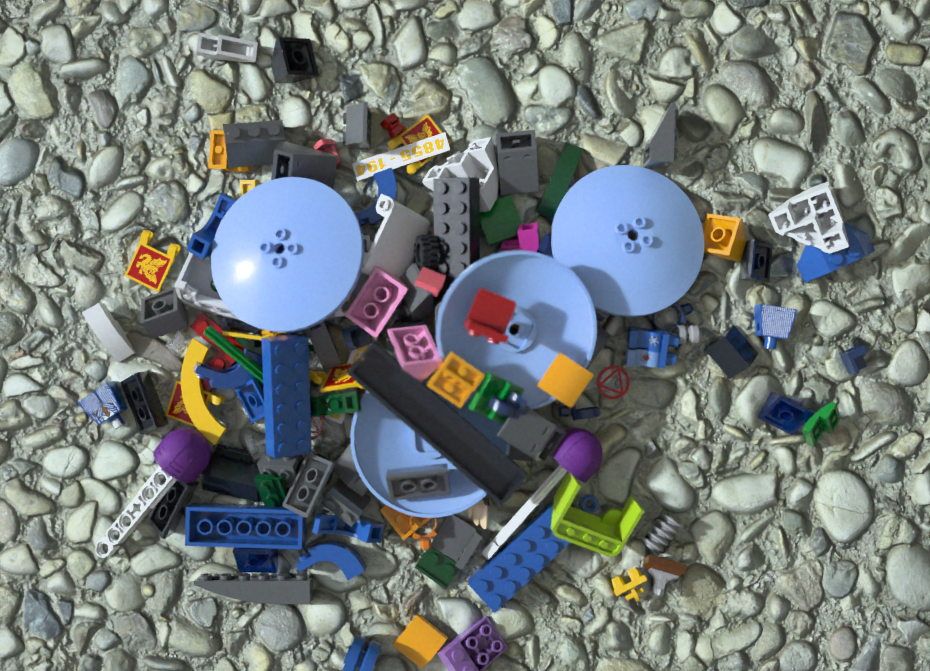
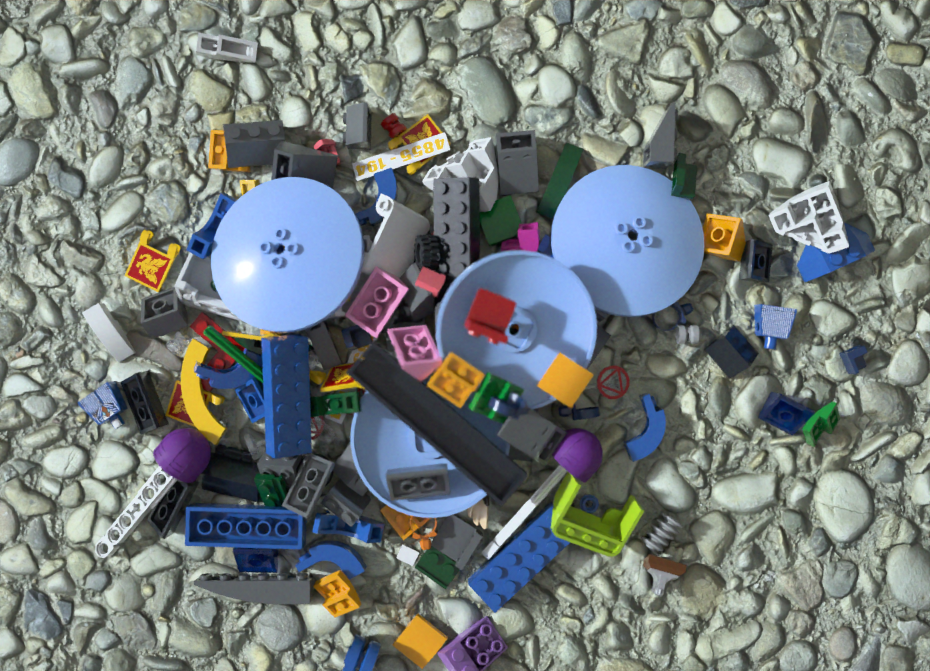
(229, 324): black piece -> none
(293, 60): black slope -> none
(338, 593): none -> light orange slope
(407, 555): none -> white sticker
(637, 579): yellow hips -> none
(649, 347): blue hips -> none
(652, 434): none -> blue arch
(683, 178): none -> dark green panel

